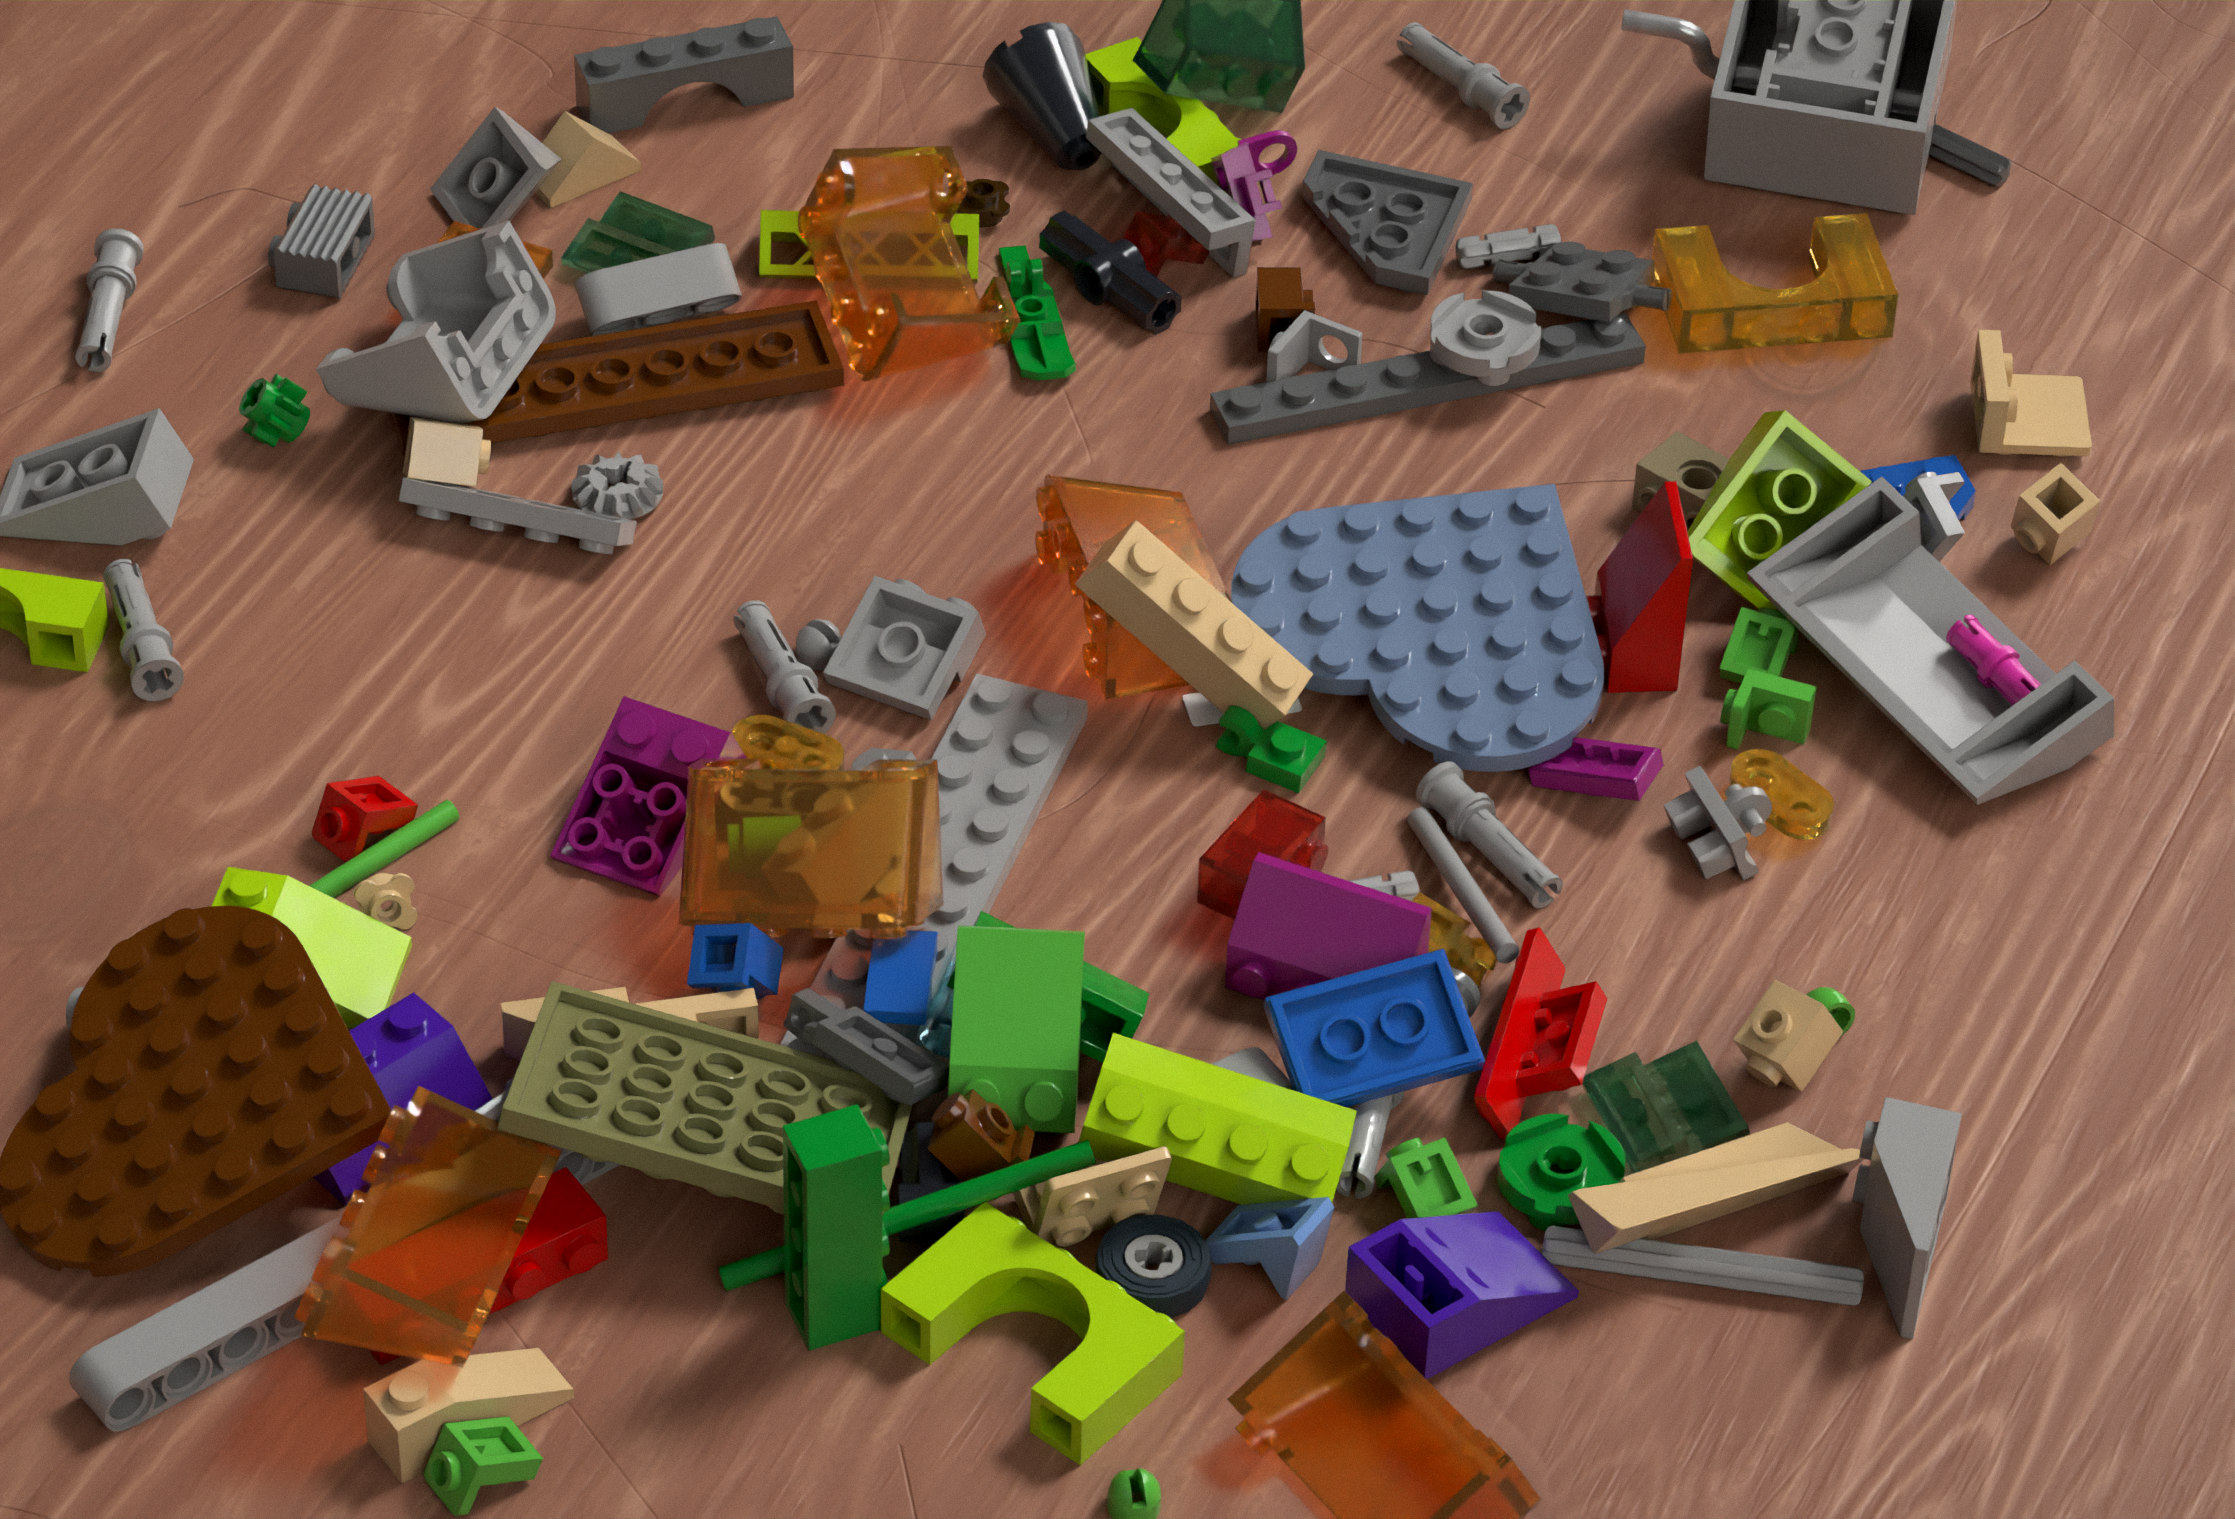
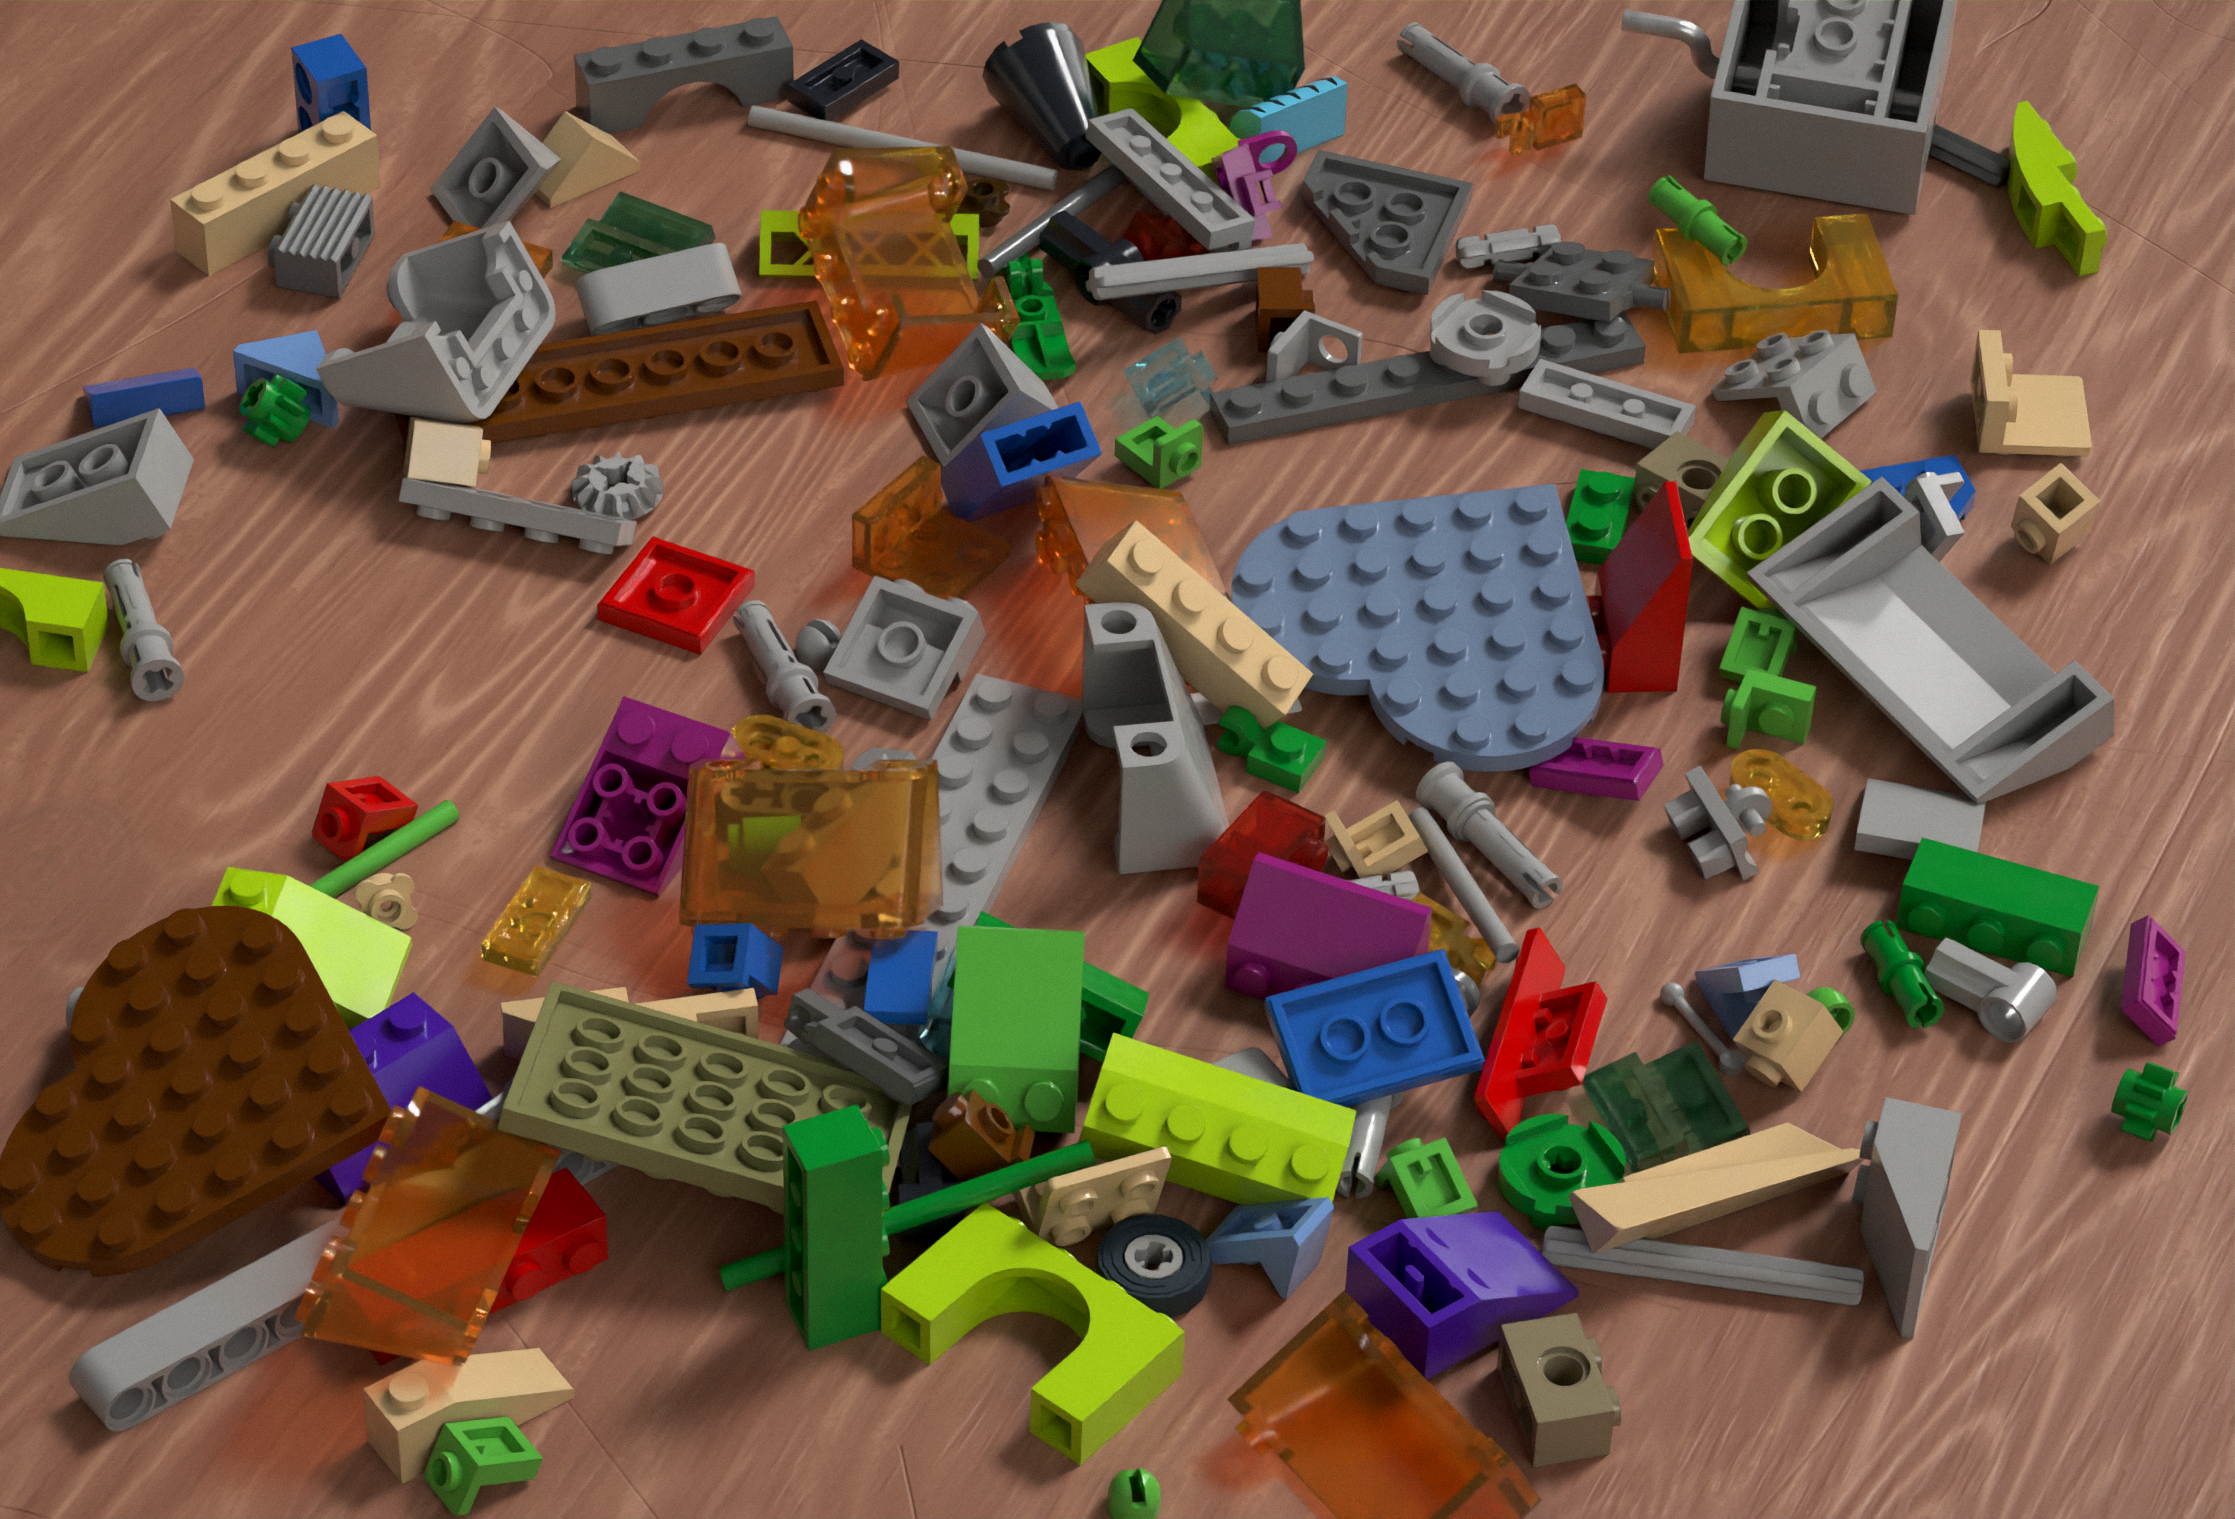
(110, 284): light grey pin -> none
(126, 398): none -> blue slope
(251, 201): none -> tan brick
(293, 358): none -> medium blue slope
(329, 81): none -> blue brick
(536, 921): none -> clear yellow plate
(676, 595): none -> red tile
(843, 81): none -> black plate
(863, 138): none -> light grey piece
(913, 539): none -> clear orange bracket
(976, 392): none -> light grey slope
(1011, 461): none -> blue brick
(1029, 236): none -> dark grey bar
(1135, 699): none -> light grey windscreen
(1161, 451): none -> bright green bracket
(1170, 377): none -> clear light blue bracket
(1193, 271): none -> light grey axle
(1307, 113): none -> medium azure brick
(1375, 843): none -> tan bracket
(1550, 121): none -> clear orange plate
(1557, 1389): none -> dark tan brick
(1599, 514): none -> green plate
(1604, 405): none -> light grey plate
(1697, 220): none -> bright green pin
(1730, 1061): none -> light grey hinge
(1739, 986): none -> medium blue slope
(1812, 376): none -> light grey bracket
(1901, 814): none -> light grey slope
(1902, 974): none -> green pin
(1994, 663): dark pink pin -> none
(1997, 906): none -> green brick
(2005, 998): none -> light grey piece
(2044, 194): none -> lime slope
(2149, 1101): none -> green gear
(2153, 980): none -> magenta plate

